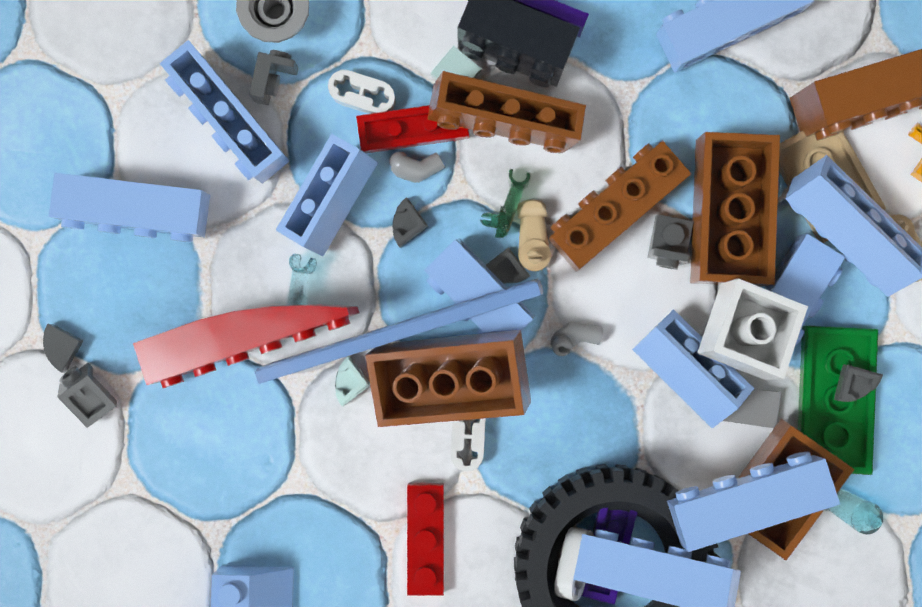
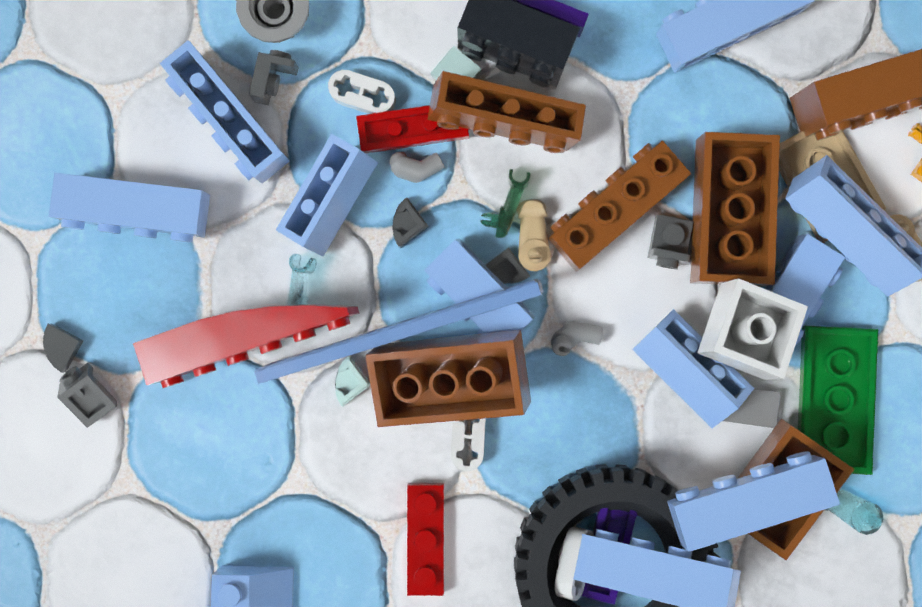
(855, 383): dark grey tile -> none

